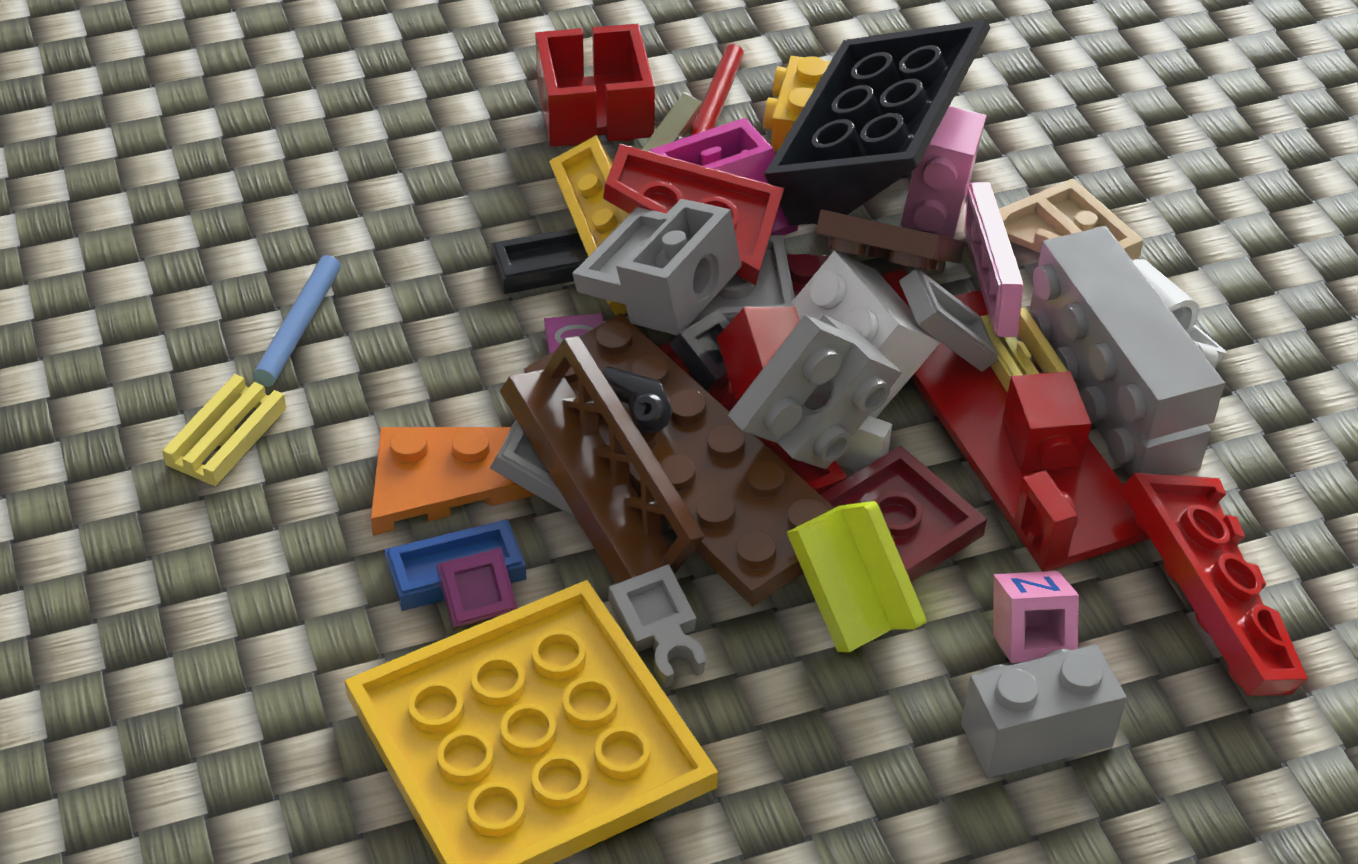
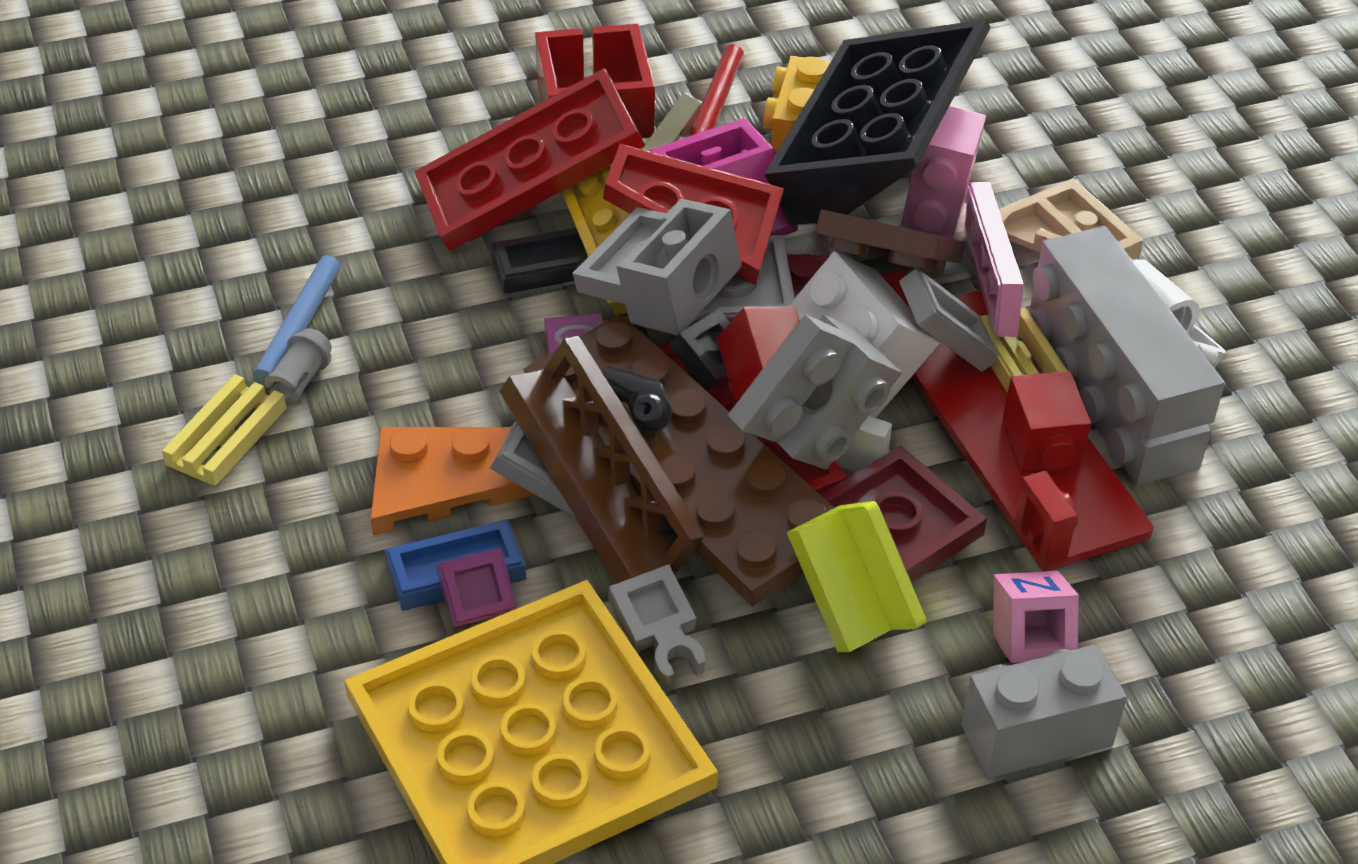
(305, 355): none -> light grey pin
(527, 159): none -> red plate
(1223, 589): red wing -> none

